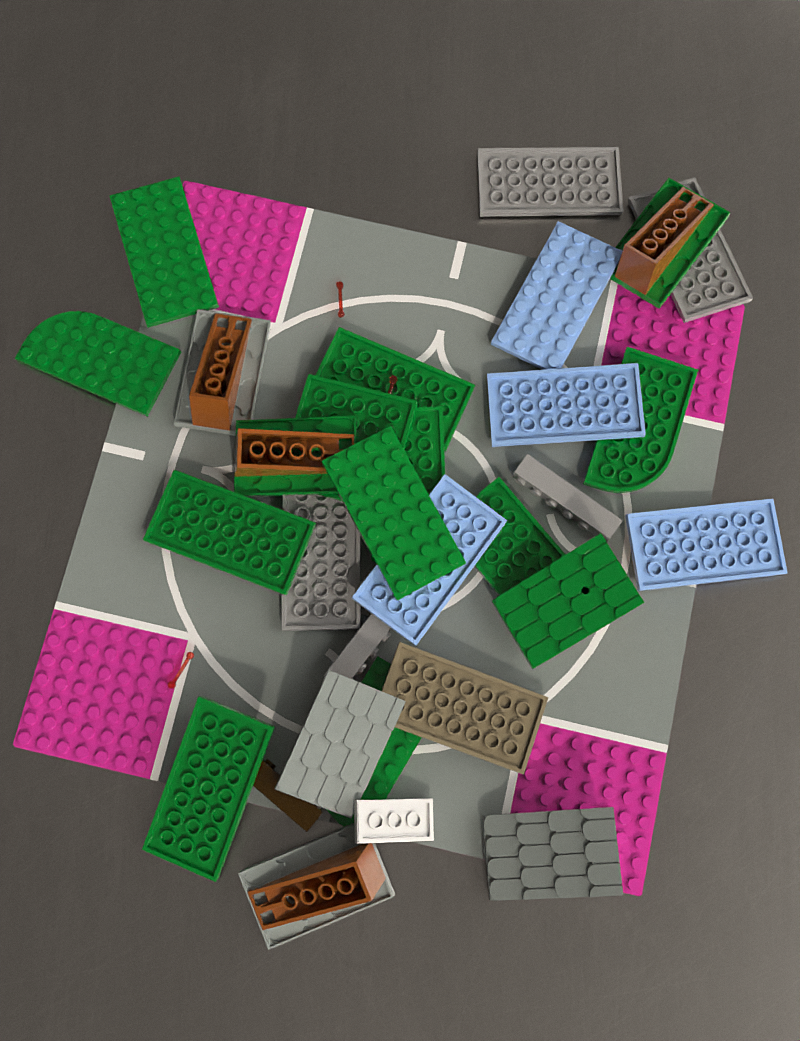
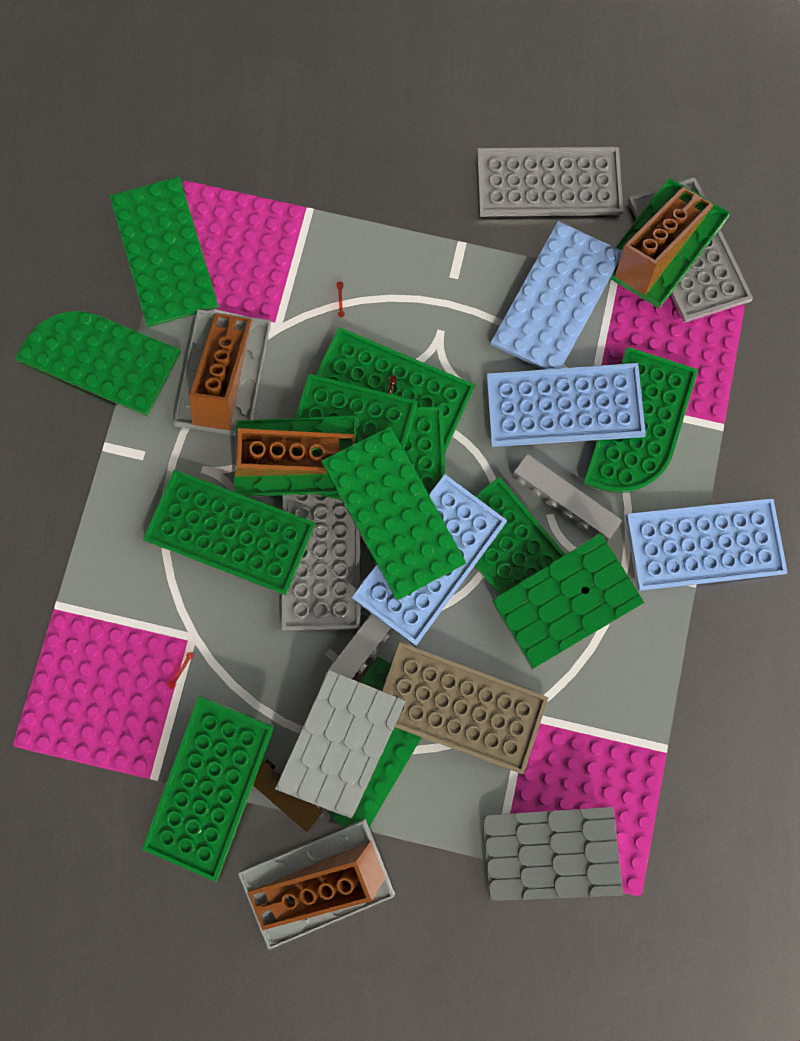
(393, 820): white tile -> none

